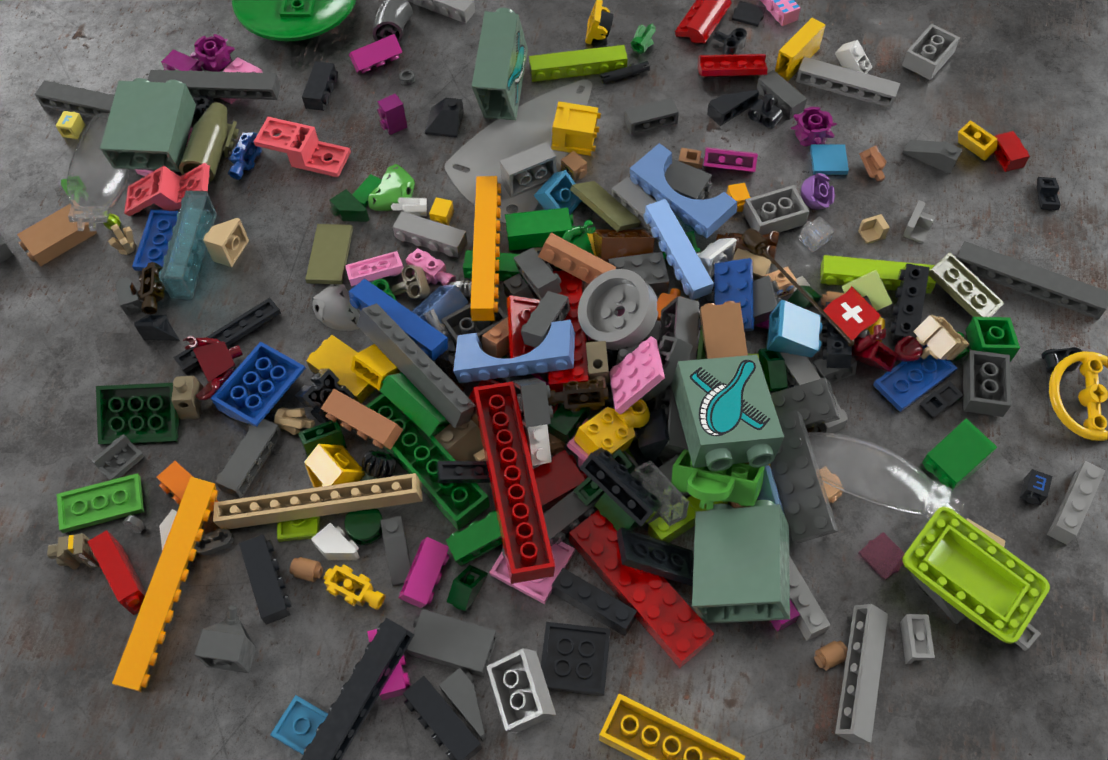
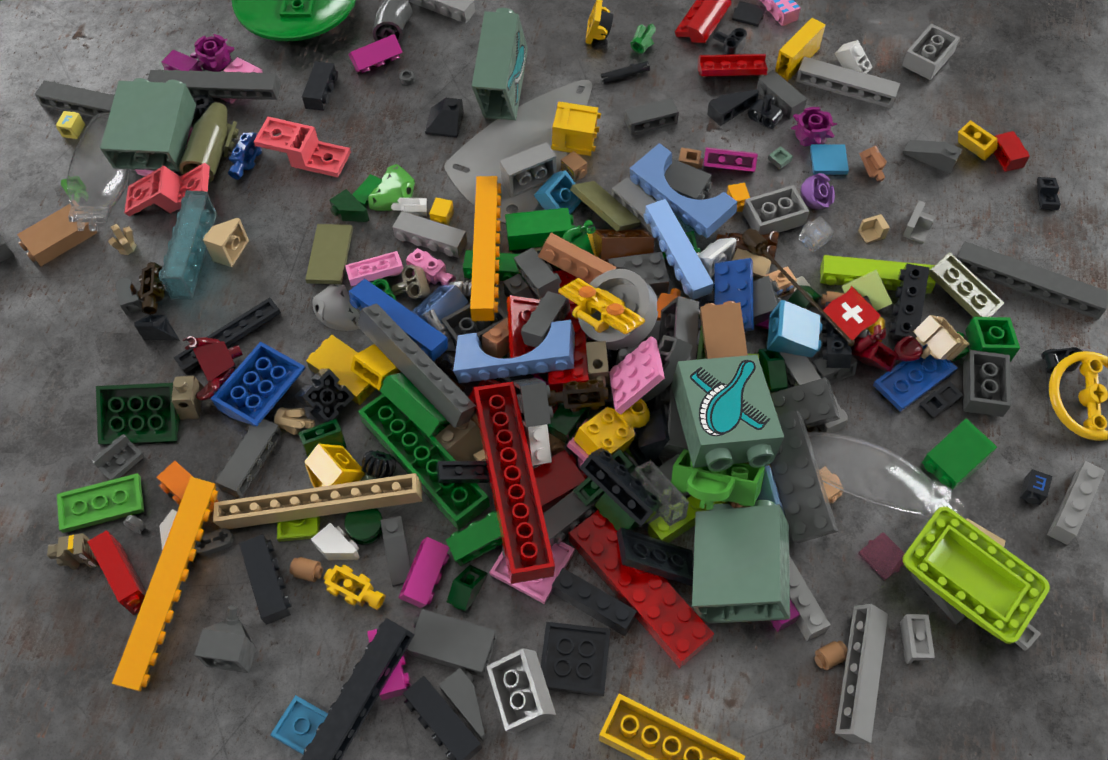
(112, 220): lime plate -> none
(155, 238): blue plate -> none
(362, 419): nougat brick -> none
(392, 114): magenta brick -> none
(577, 63): lime brick -> none
(611, 307): none -> yellow piece
(780, 157): none -> sand green plate

